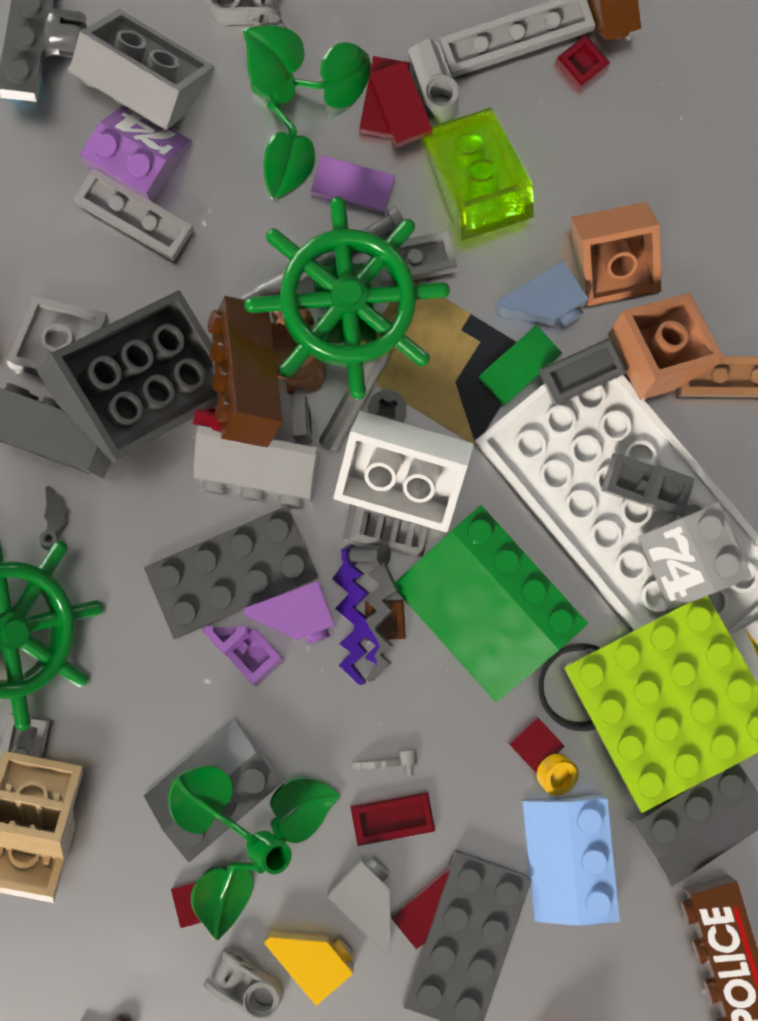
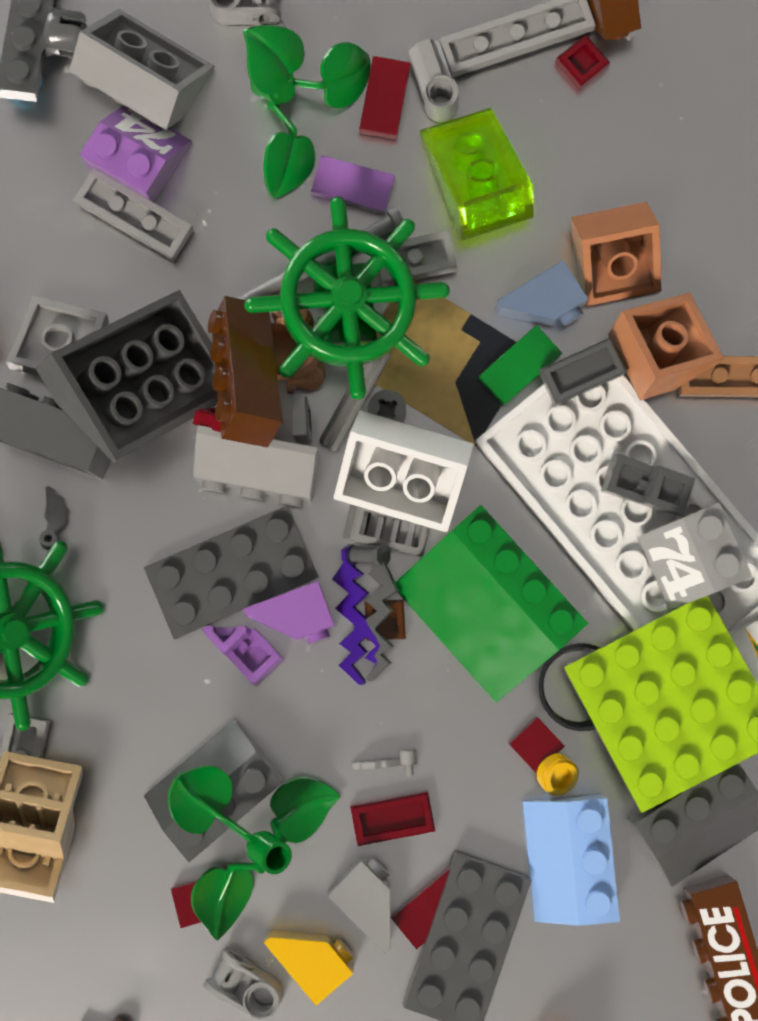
(401, 104): dark red tile -> none

